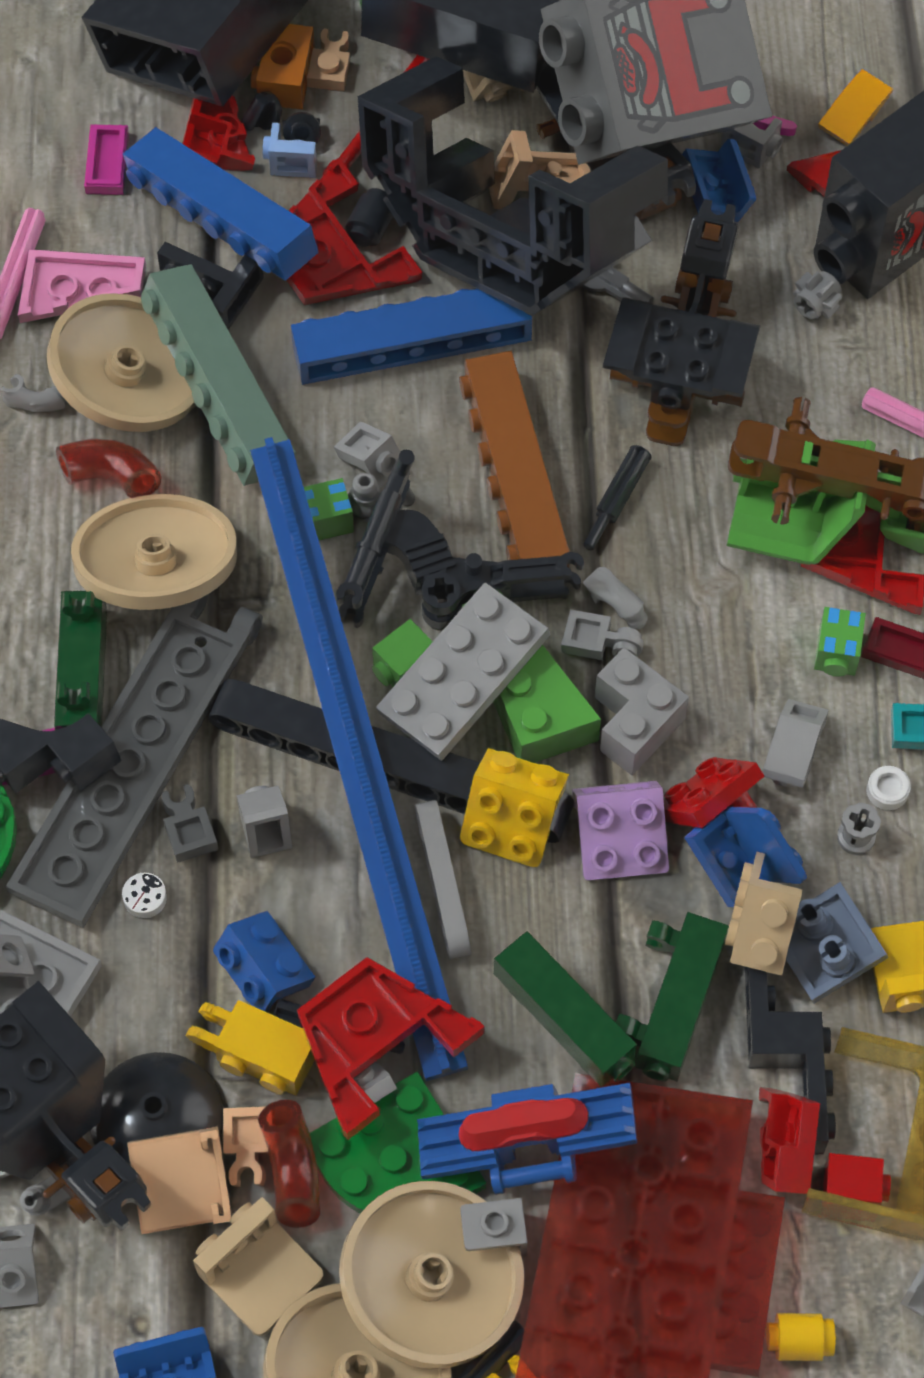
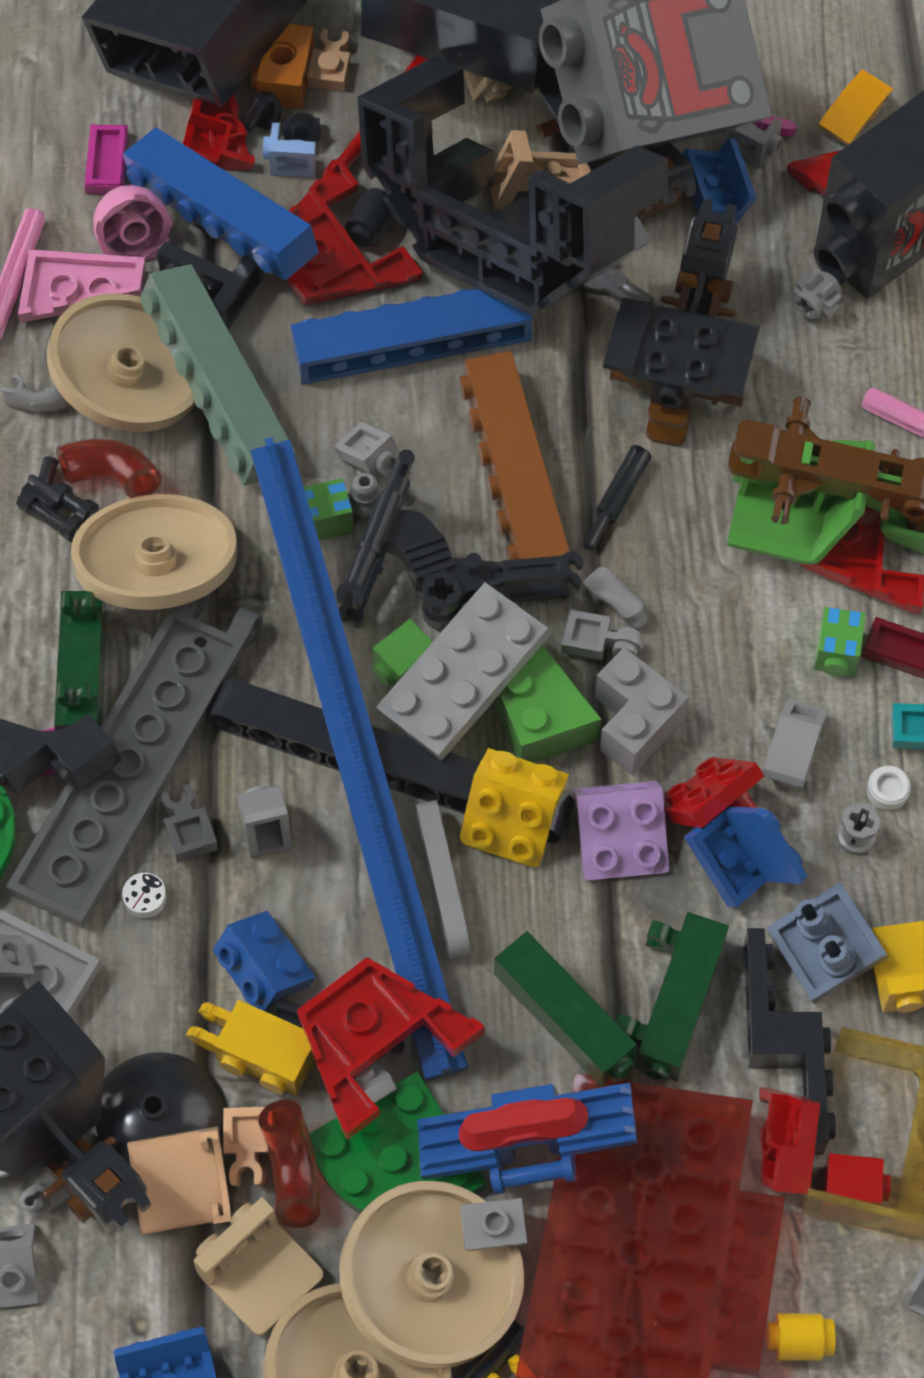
(45, 498): none -> black piece
(131, 222): none -> bright pink cylinder
(762, 920): tan bracket -> none

